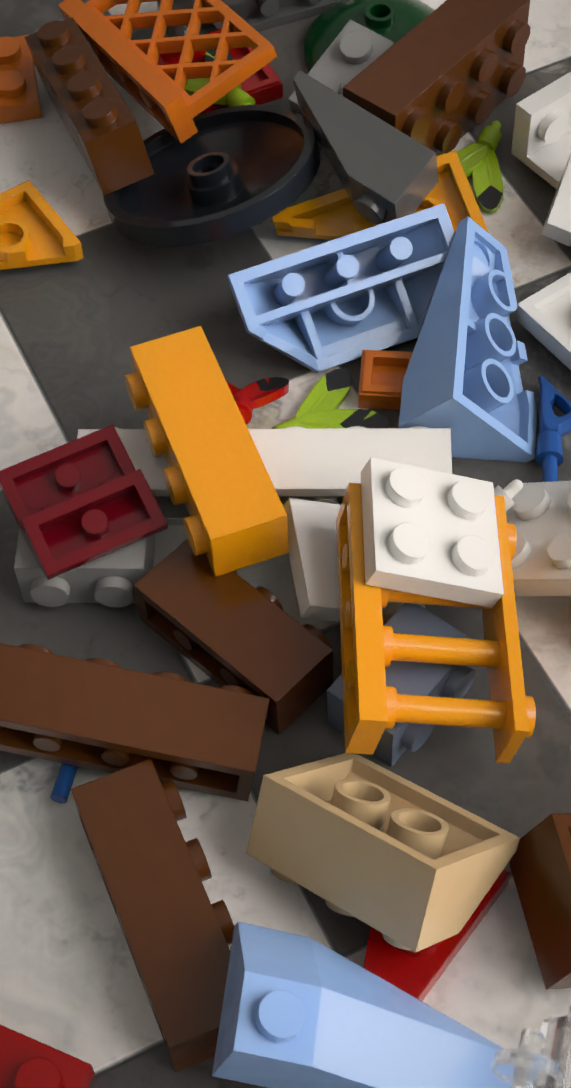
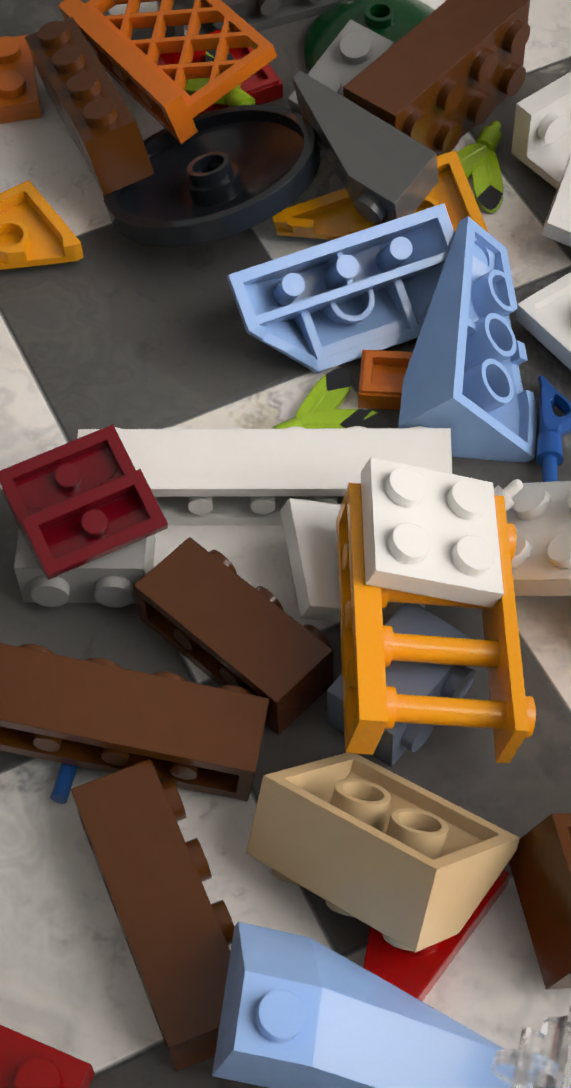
(208, 452): light orange brick -> none
(258, 394): red piece -> none

